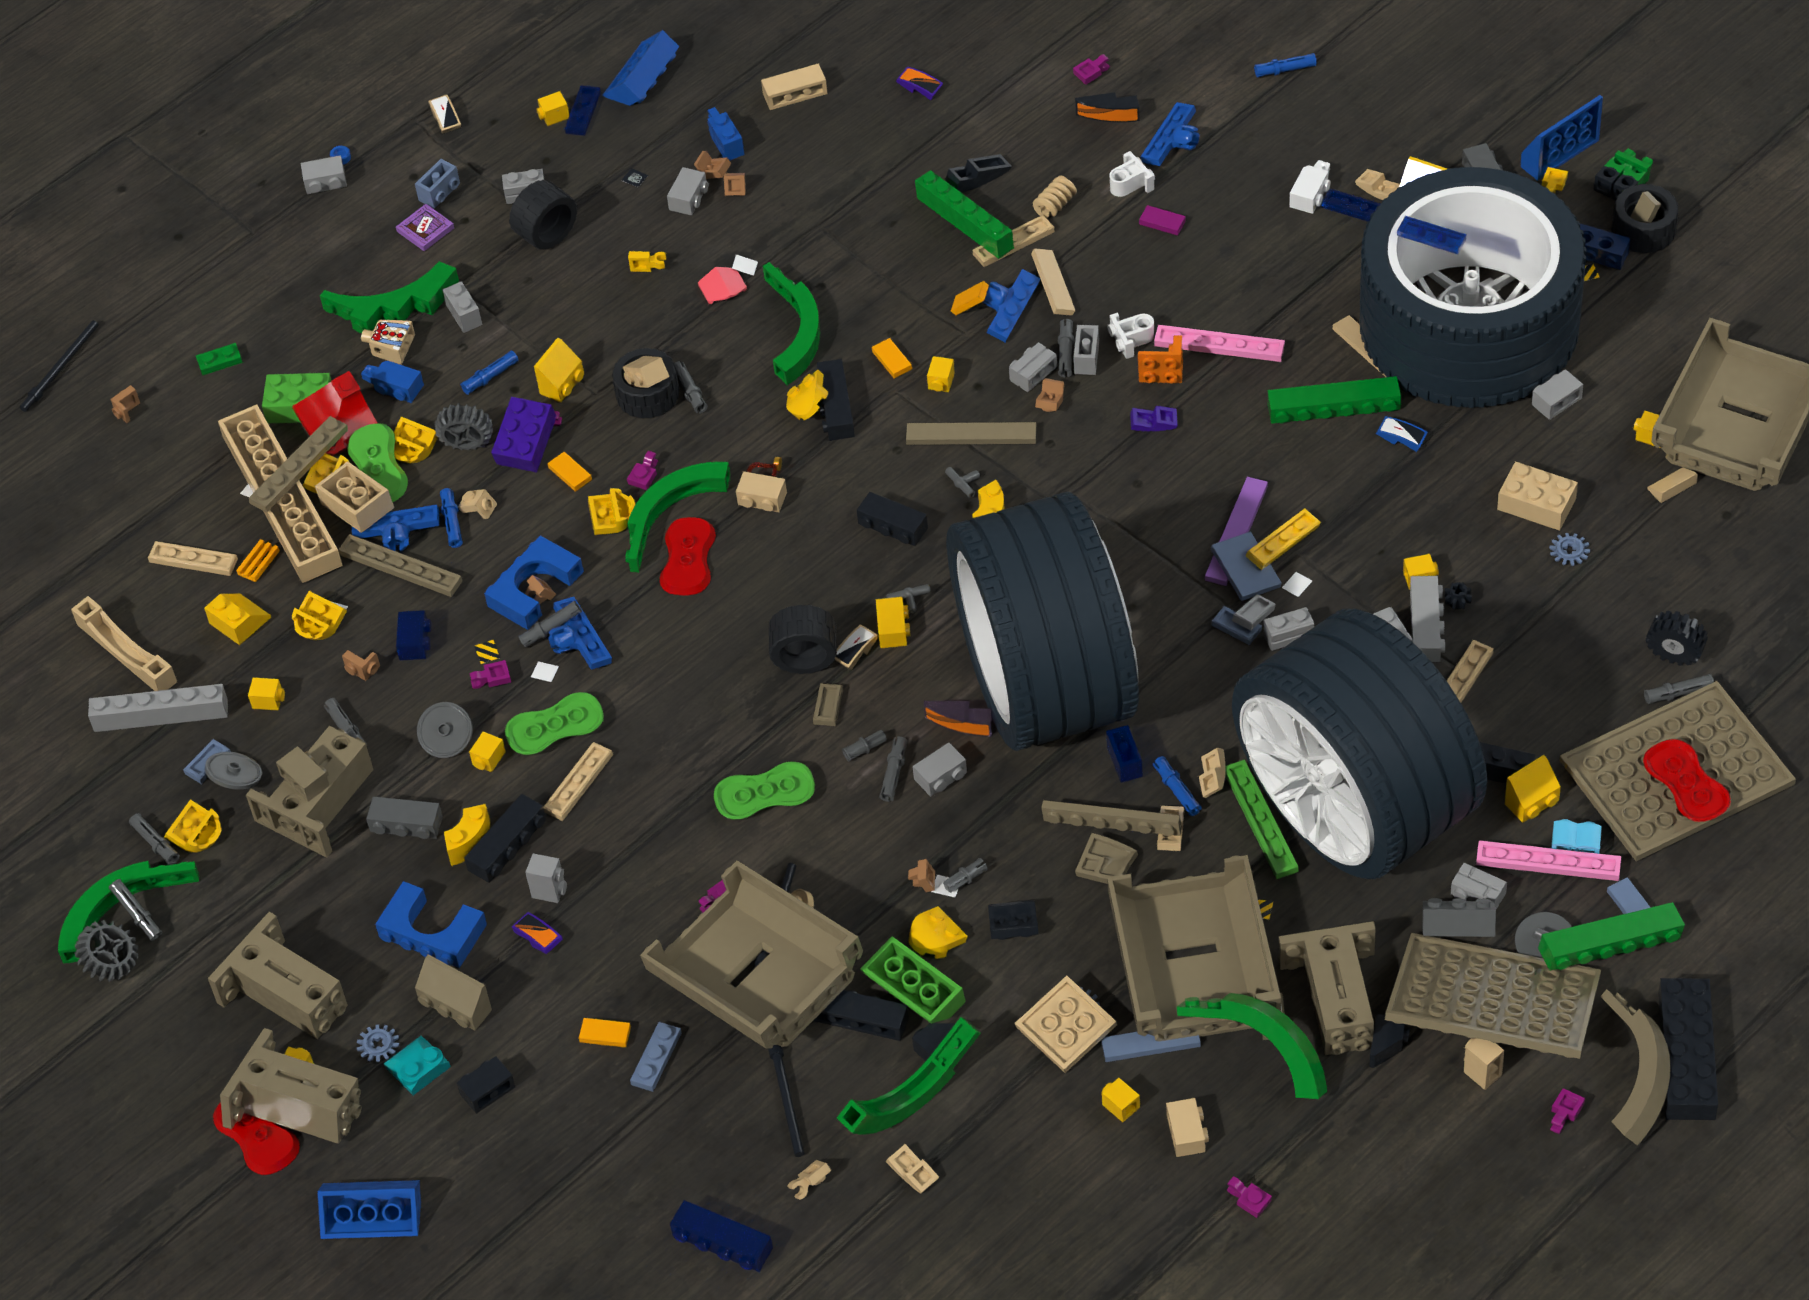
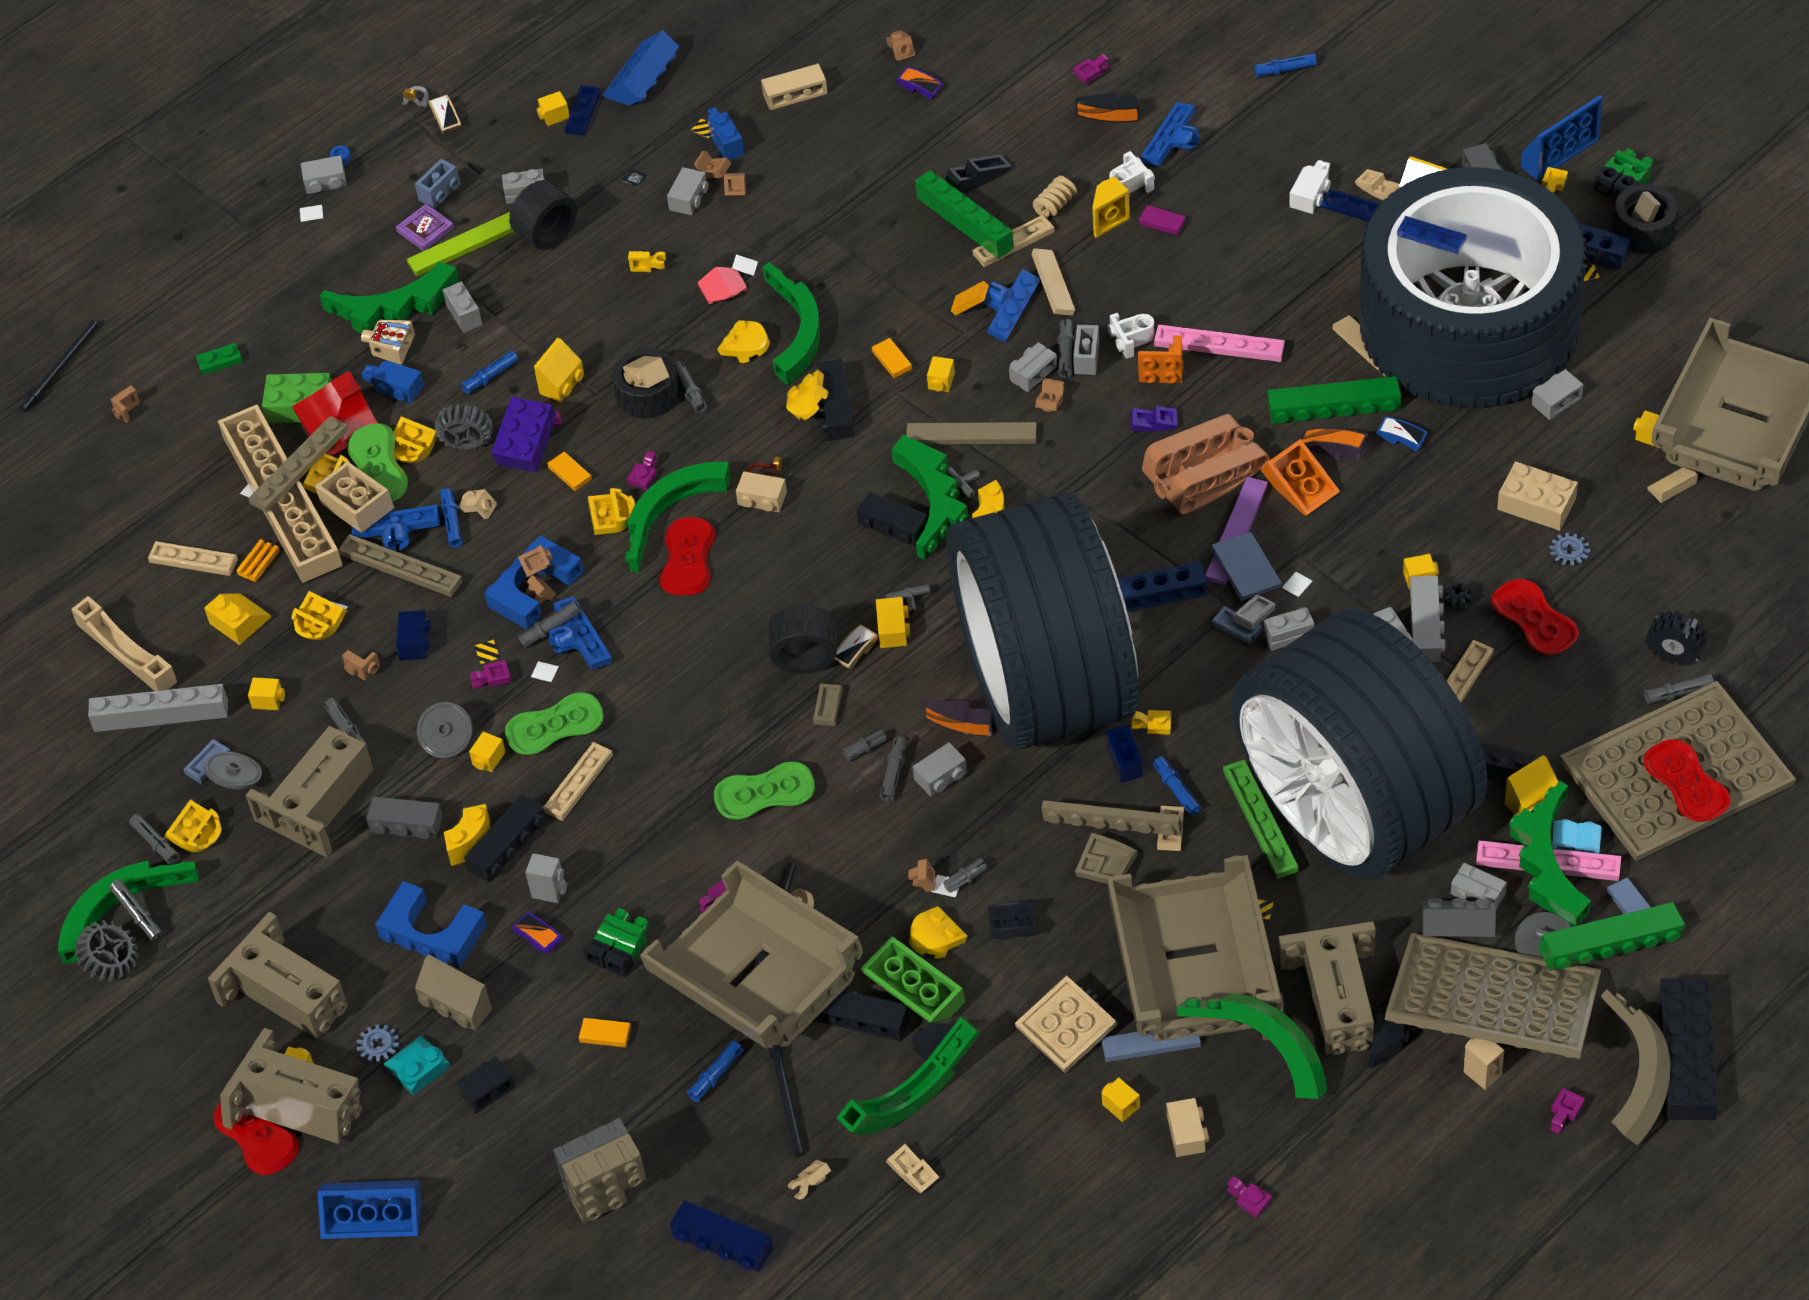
(303, 773): dark tan brick -> none
(311, 213): none -> white sticker
(410, 94): none -> light grey piece
(461, 244): none -> lime tile
(536, 560): none -> medium nougat bracket
(599, 1169): none -> dark tan piece
(617, 942): none -> hips
(655, 1056): sand blue plate -> none
(702, 128): none -> sticker
(711, 1075): none -> blue pin
(745, 341): none -> yellow slope
(901, 45): none -> medium nougat bracket
(930, 470): none -> green arch
(1110, 206): none -> yellow slope
(1156, 722): none -> yellow plate
(1163, 586): none -> dark blue brick
(1203, 462): none -> nougat panel
(1214, 772): tan slope -> none
(1283, 539): yellow tile -> none
(1300, 478): none -> orange slope
(1336, 442): none -> slope
(1542, 625): none -> red plate
(1549, 885): none -> green arch

